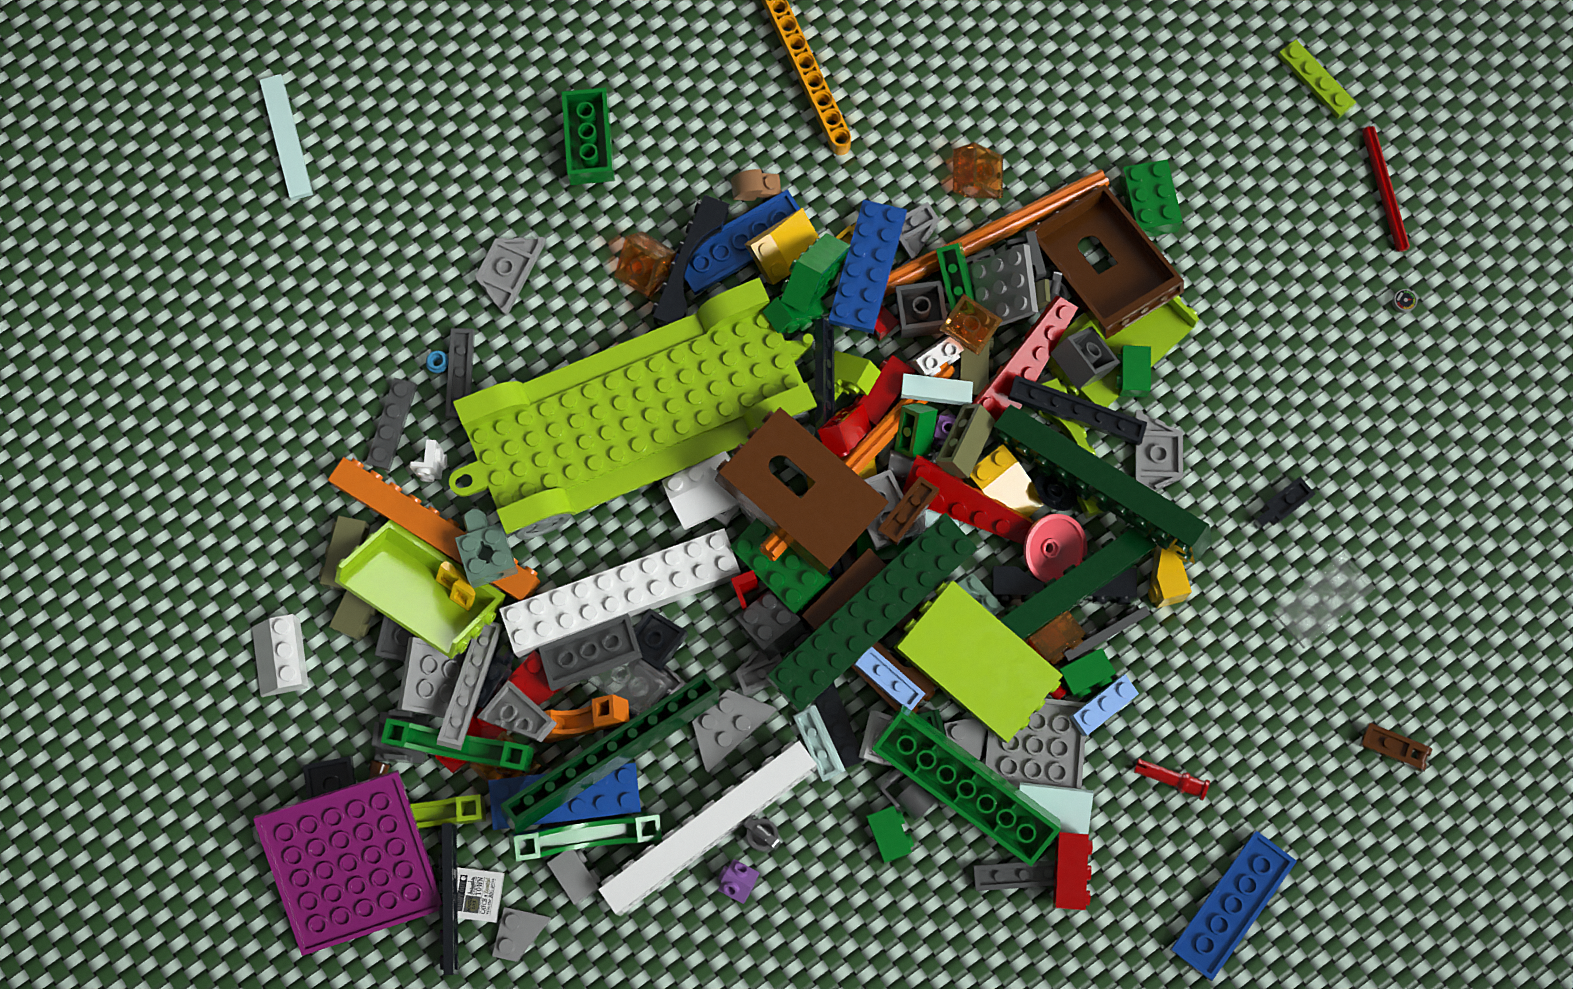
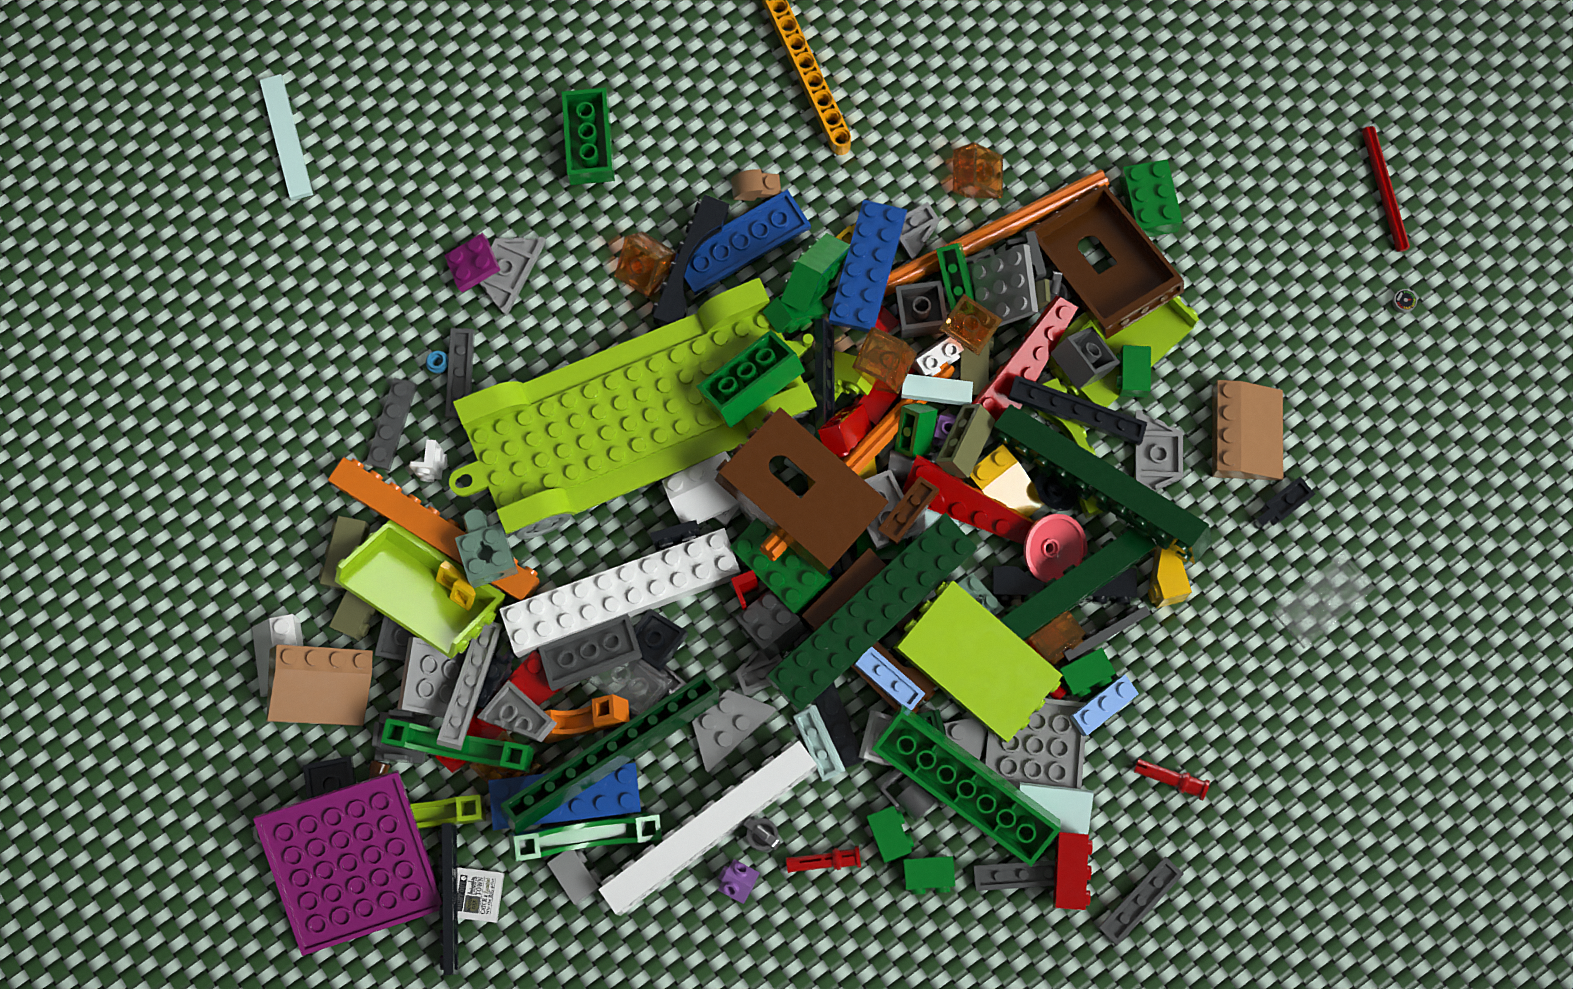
(318, 685): none -> medium nougat slope
(472, 262): none -> magenta plate
(517, 933): light grey wing -> none
(675, 535): none -> black plate
(750, 378): none -> green brick
(782, 244): yellow slope -> none
(836, 859): none -> red pin
(884, 361): none -> clear orange slope
(929, 874): none -> green brick
(1140, 901): none -> dark grey plate
(1233, 905): blue plate -> none
(1247, 431): none -> medium nougat slope
(1317, 79): lime plate -> none
(1395, 746): reddish brown plate -> none

